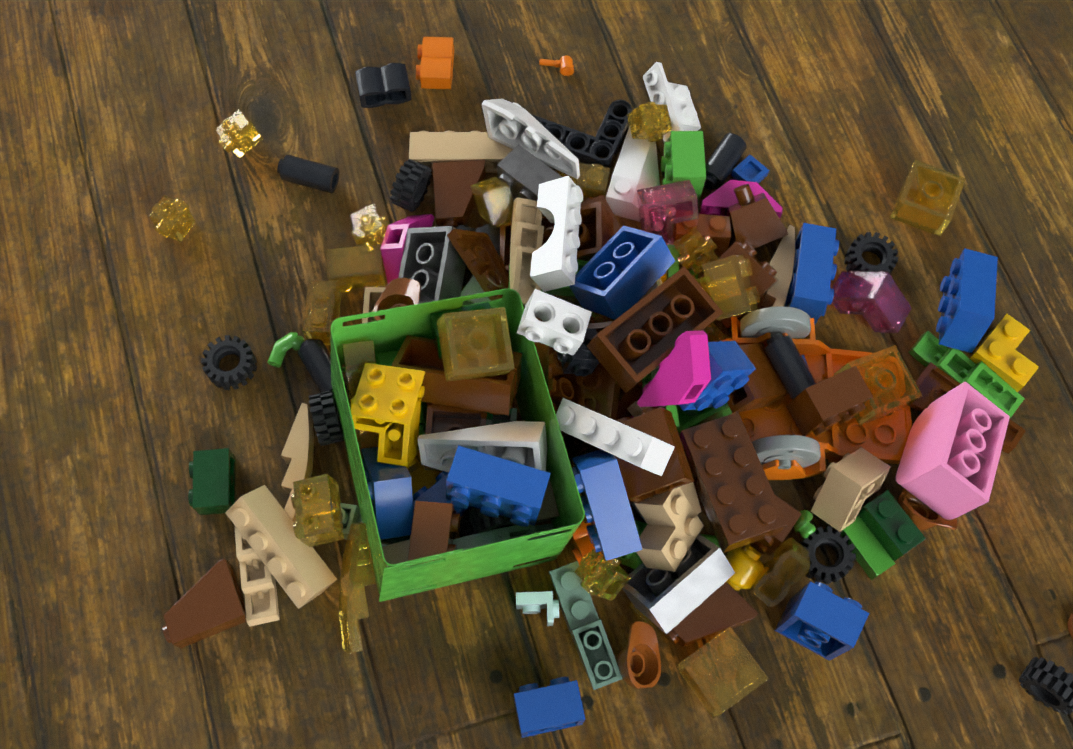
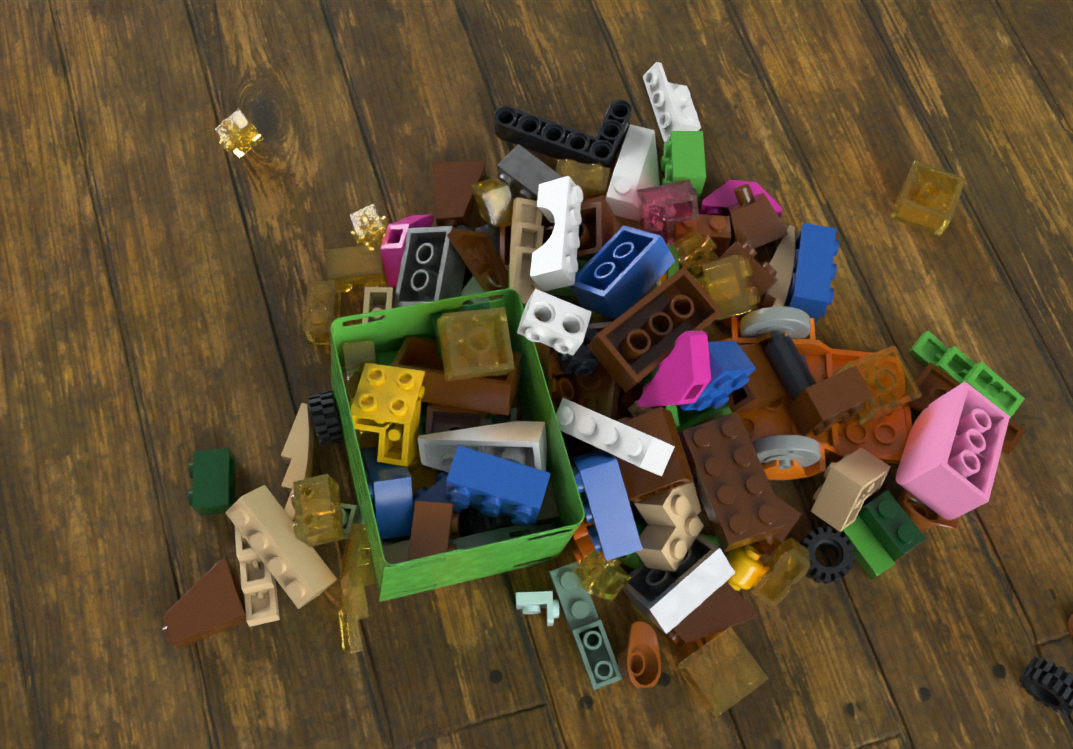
(172, 218): clear yellow brick -> none
(225, 348): black tyre -> none
(281, 346): bright green arm -> none
(308, 173): black brick -> none
(318, 363): black brick -> none
(383, 85): black brick -> none
(398, 293): dark orange piece -> none
(410, 185): black tyre -> none
(436, 62): orange brick -> none
(453, 146): tan brick -> none
(514, 125): white wedge -> none
(548, 707): blue brick -> none
(565, 64): orange hand -> none
(649, 121): clear yellow brick -> none
(723, 160): black brick -> none
(750, 170): blue plate -> none
(803, 524): bright green arm -> none
(822, 621): blue brick -> none
(872, 296): clear pink brick -> none
(875, 245): black tyre -> none
(967, 300): blue brick -> none
(1000, 354): yellow brick -> none

